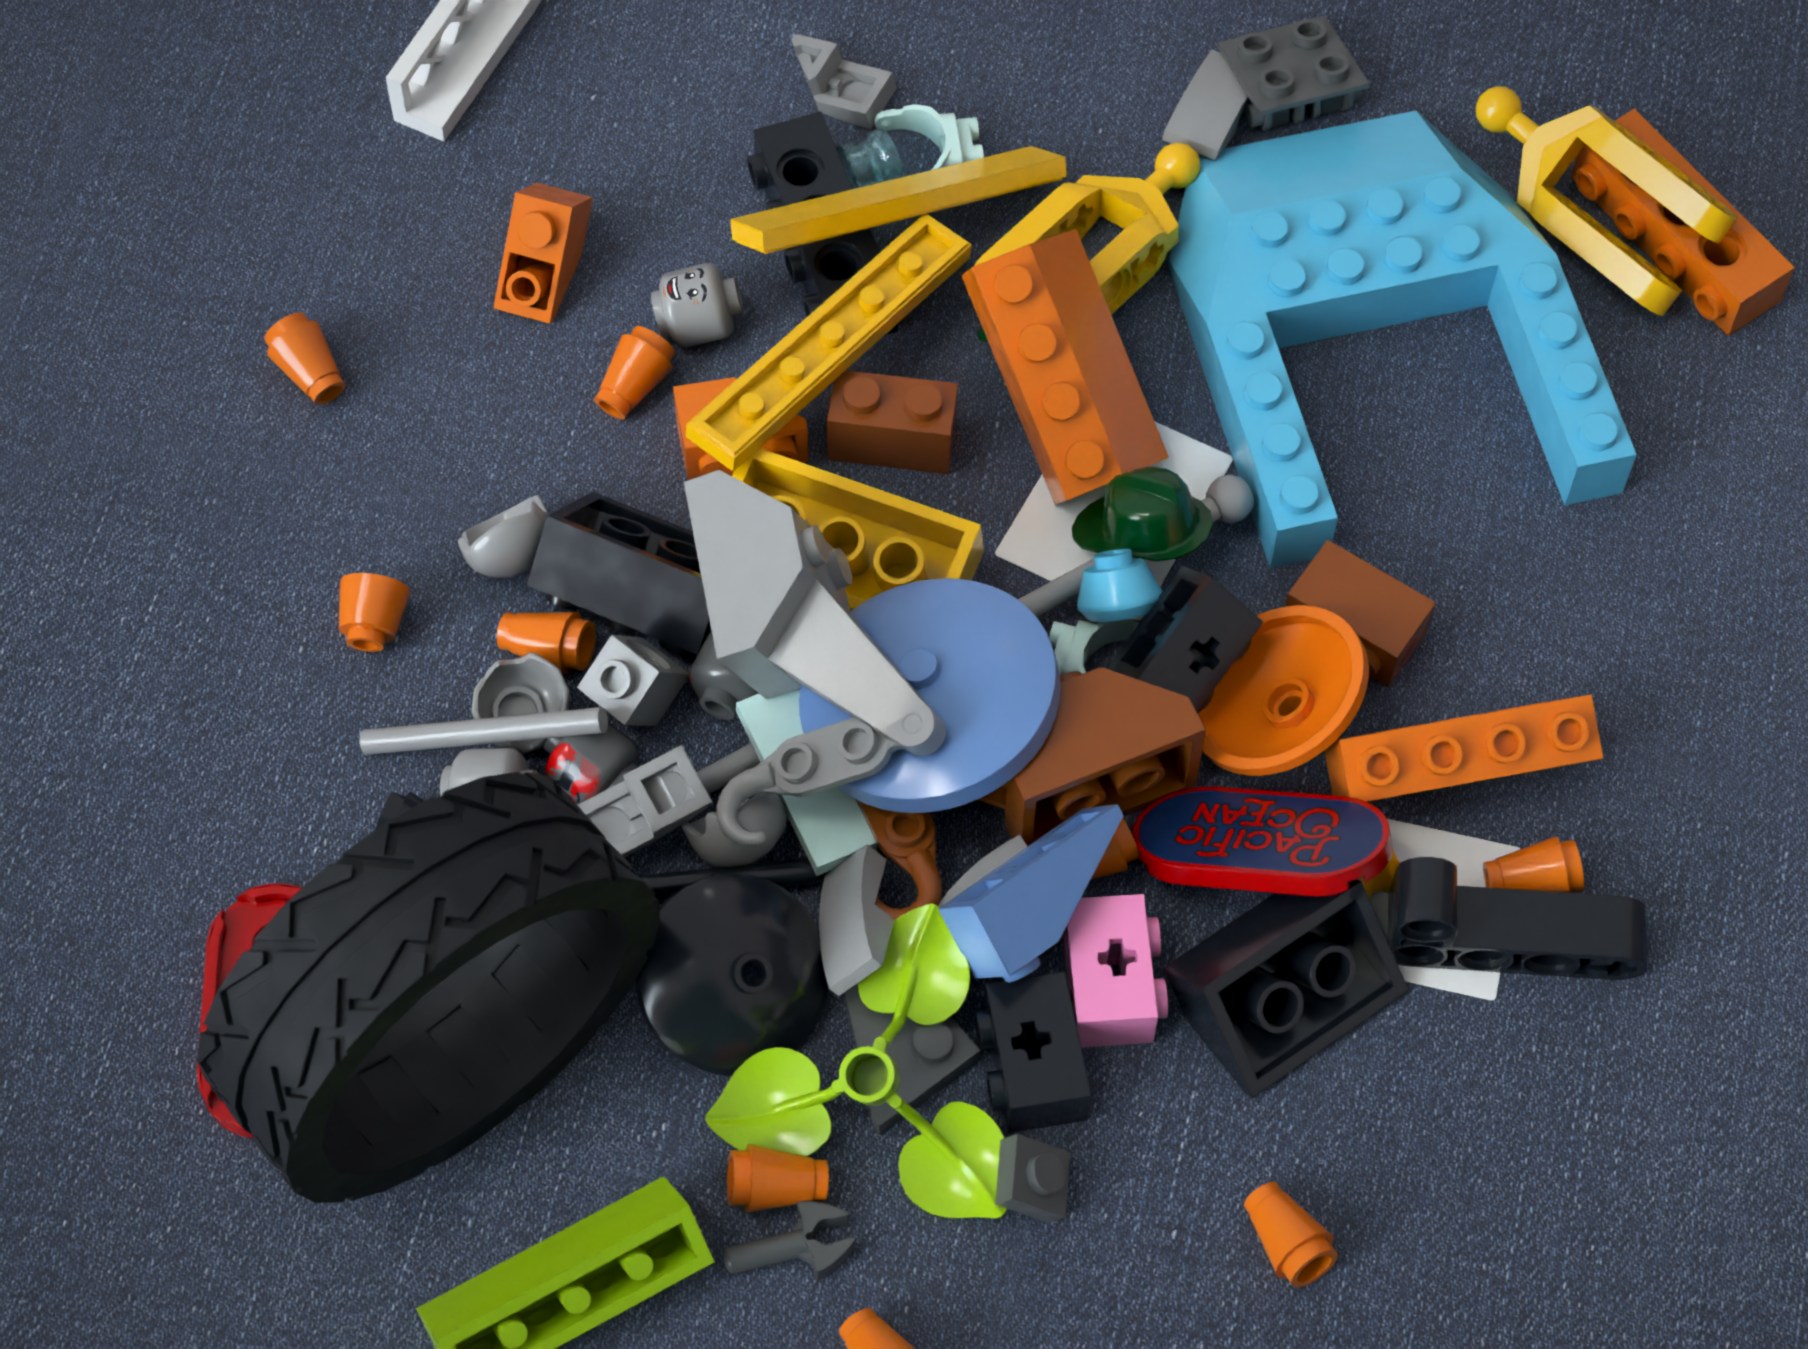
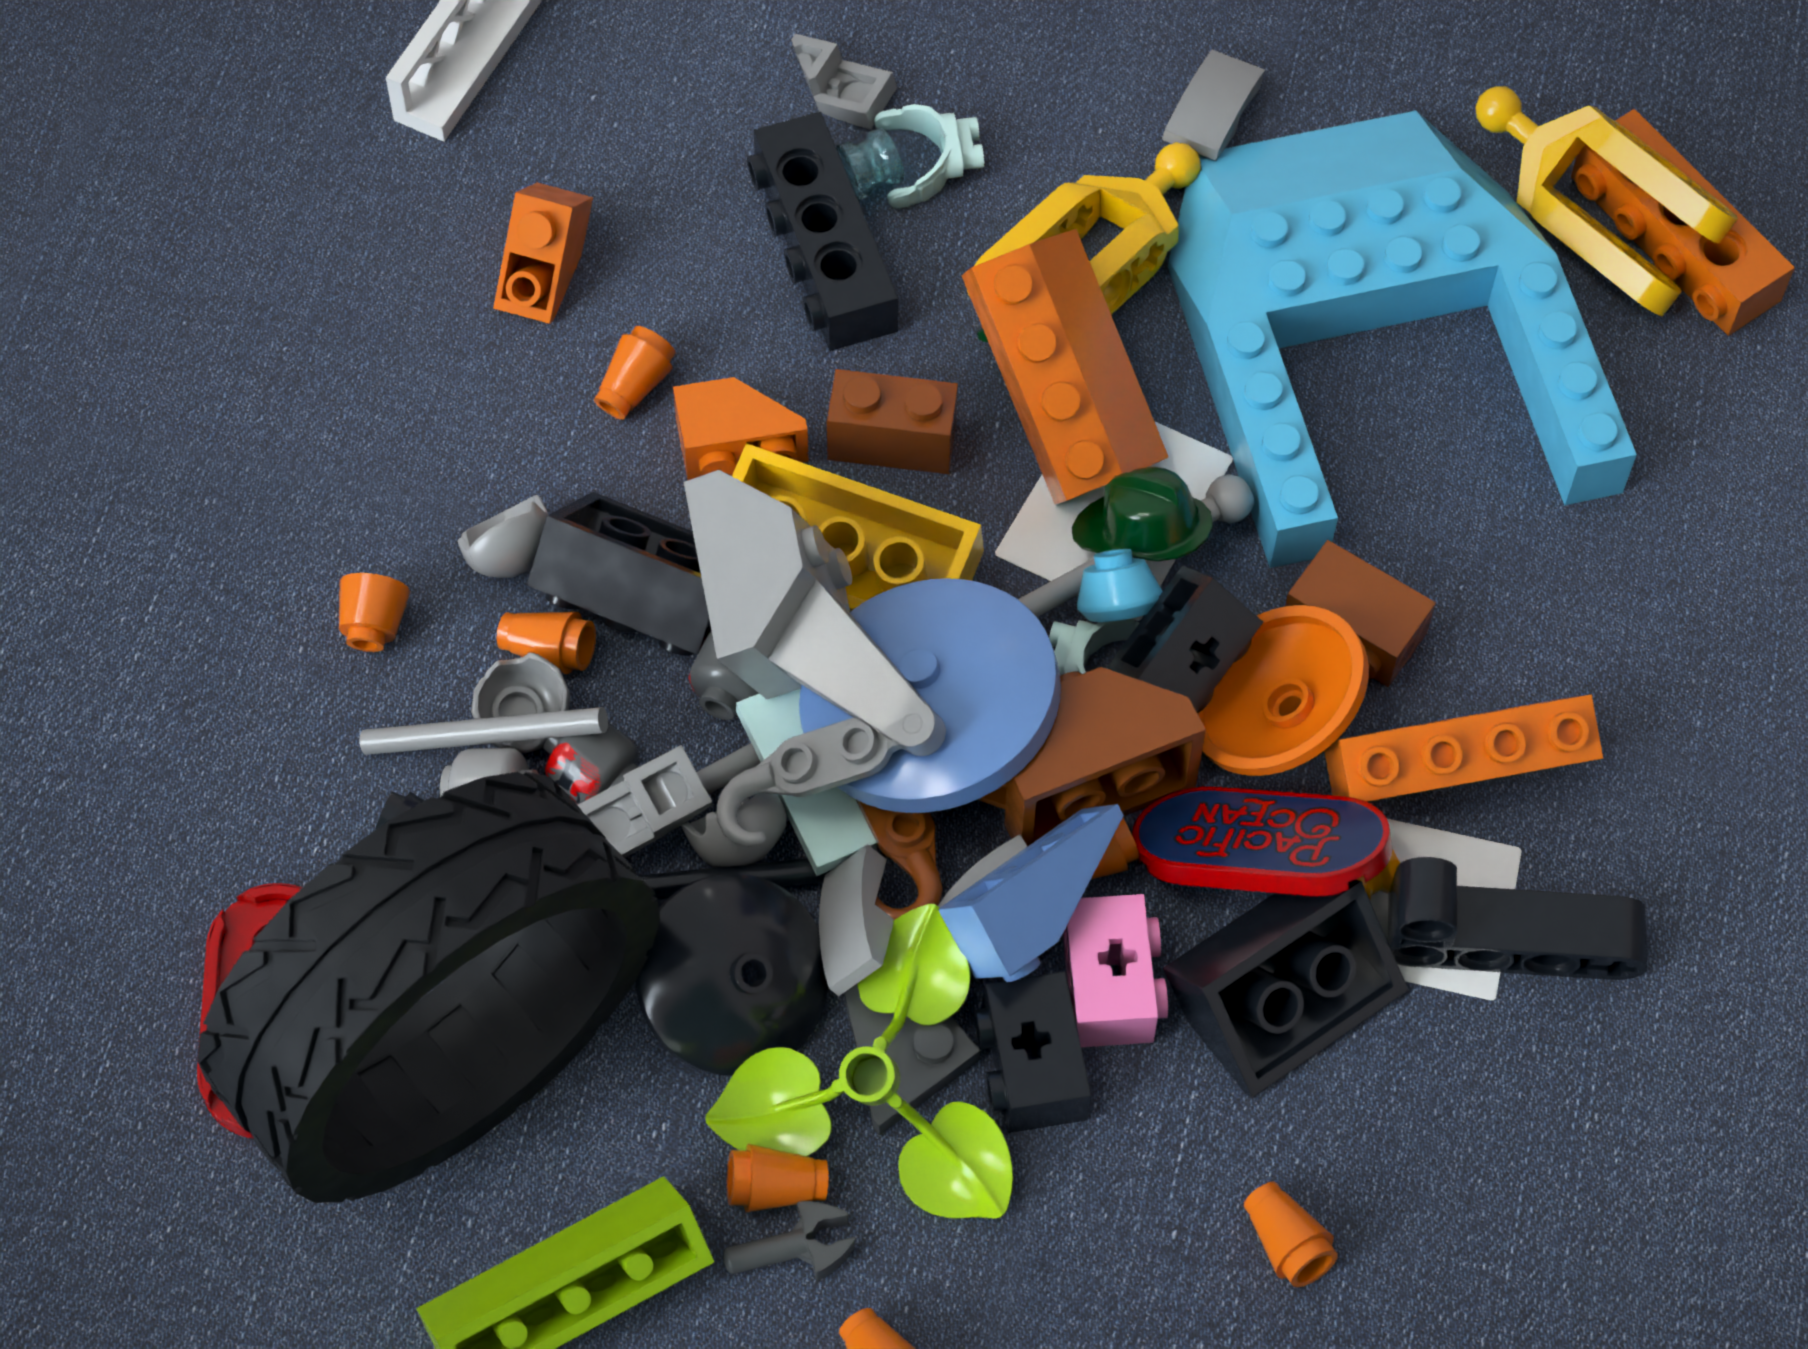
(305, 357): orange cone -> none
(633, 681): light grey brick -> none
(696, 305): light grey head -> none
(827, 342): yellow tile -> none
(897, 199): yellow tile -> none
(1033, 1178): dark grey plate -> none
(1294, 71): dark grey hinge -> none
(1539, 867): orange cone -> none

